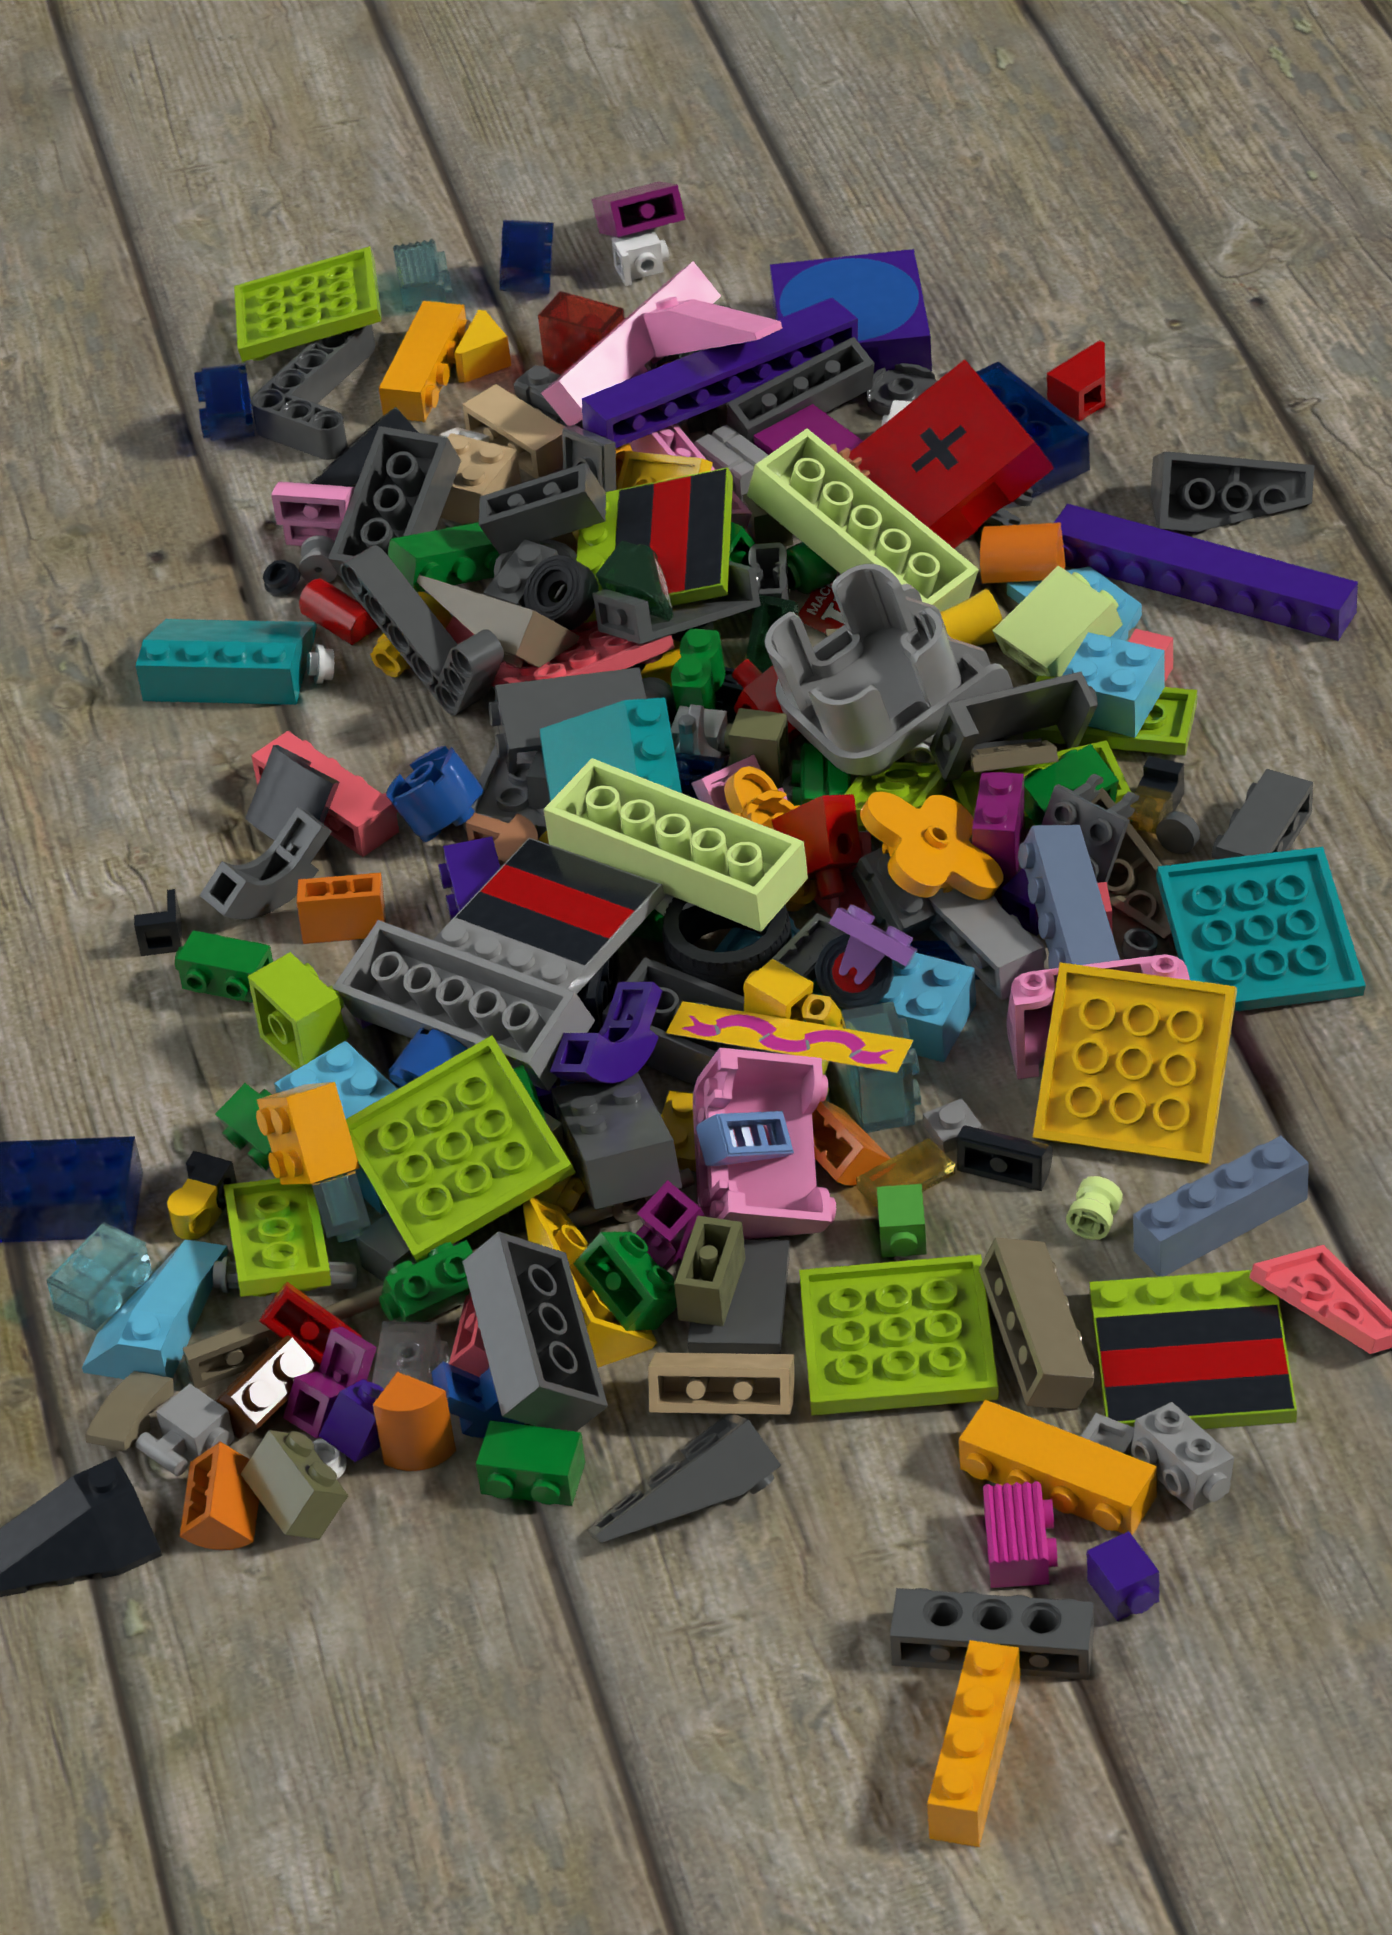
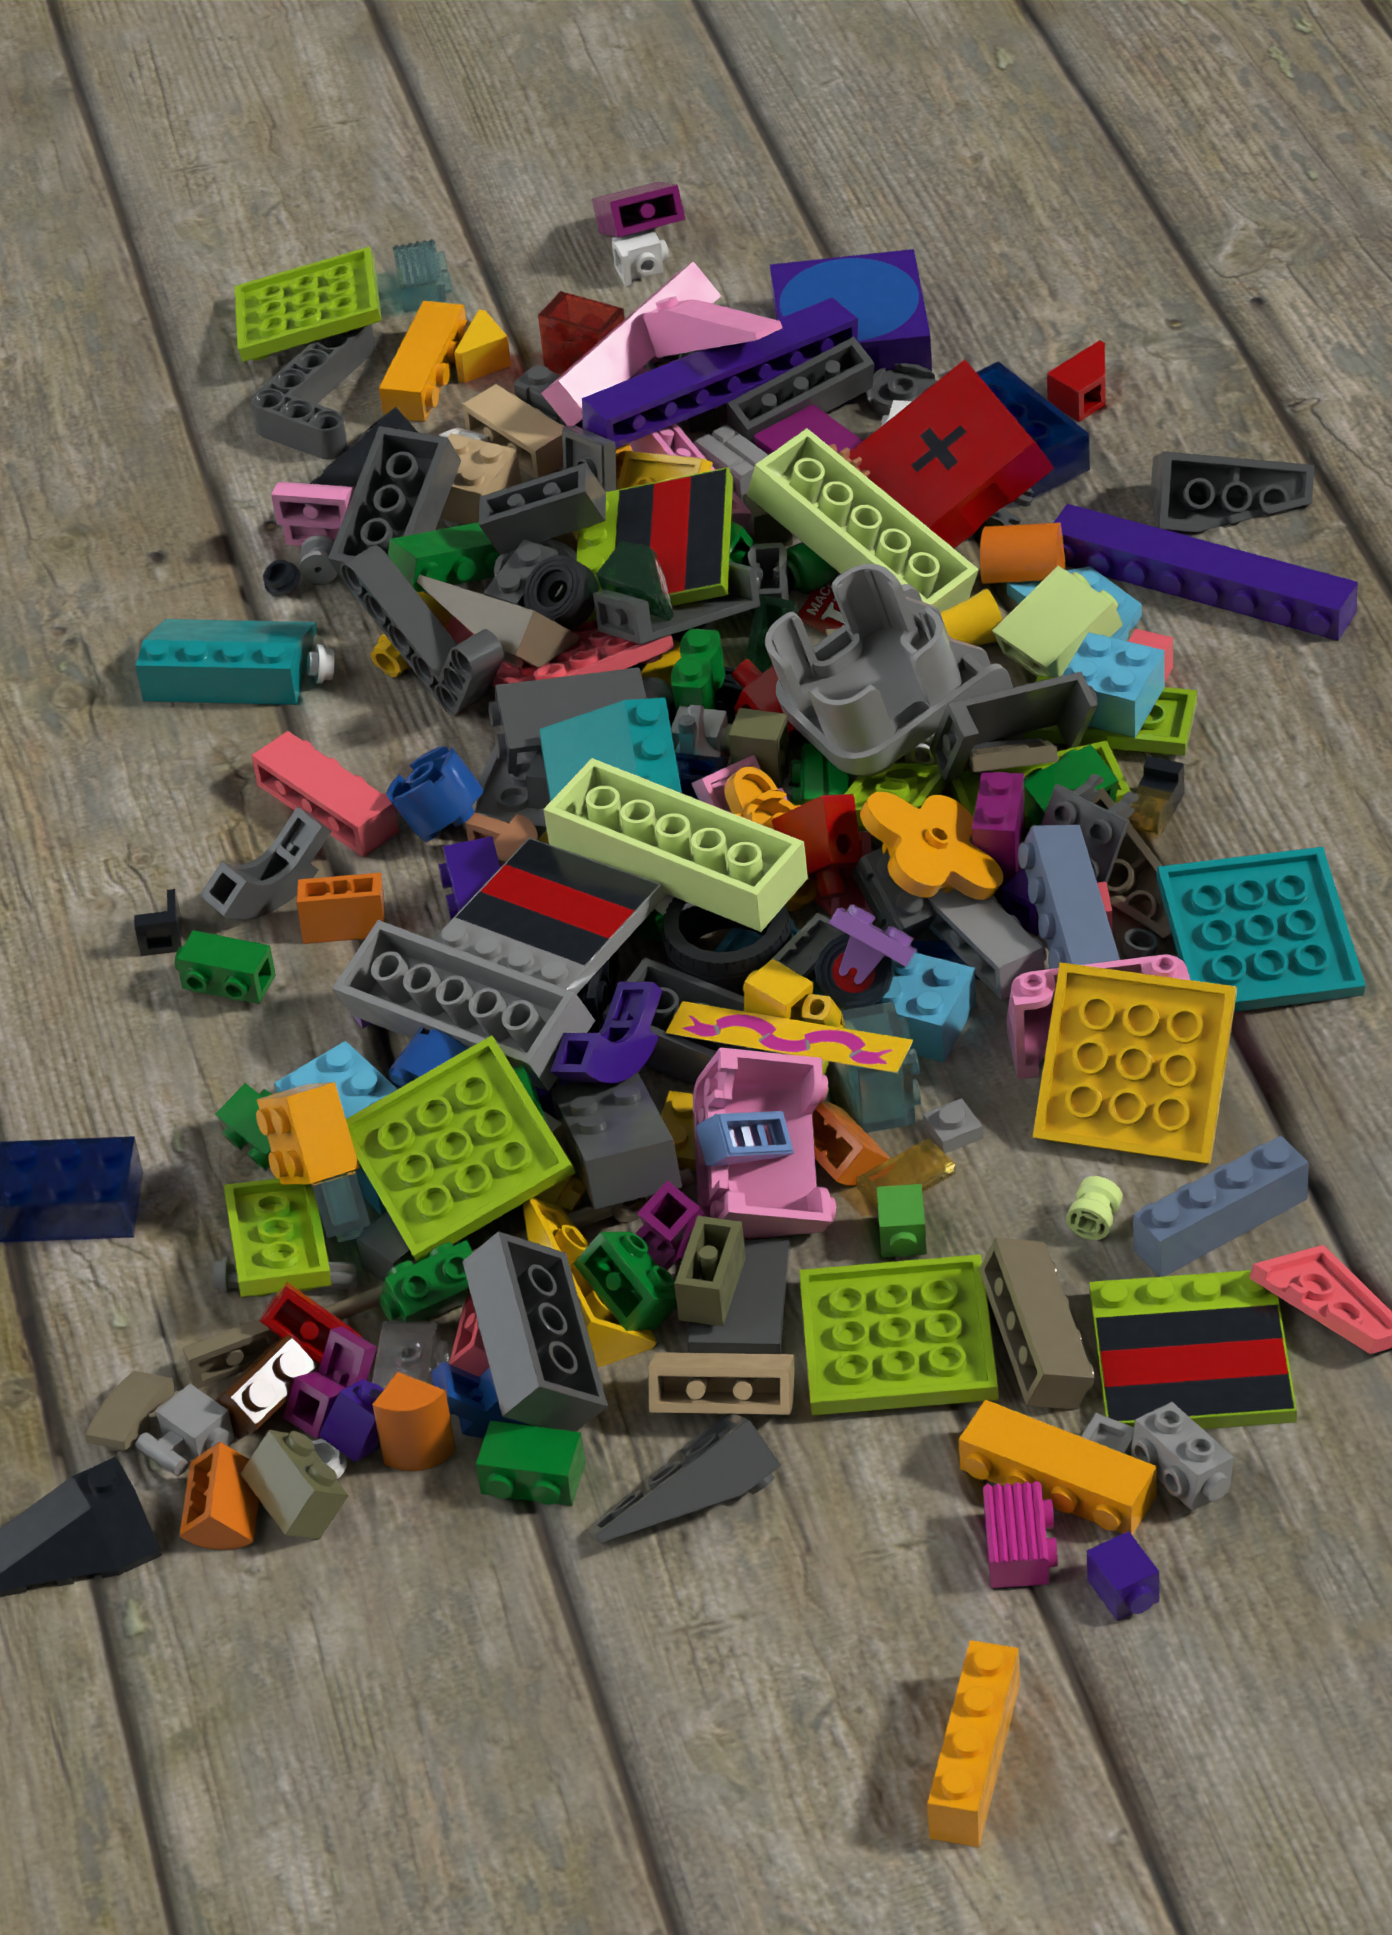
(99, 1276): clear light blue brick -> none
(159, 1317): medium azure wedge -> none
(202, 1197): yellow leg -> none
(226, 401): clear blue brick -> none
(285, 785): black slope -> none
(296, 1010): lime brick -> none
(336, 611): red brick -> none
(526, 256): clear blue brick -> none
(936, 1629): dark grey brick -> none
(1003, 1157): black brick -> none
(1178, 832): dark grey tile -> none
(1269, 817): dark grey brick -> none

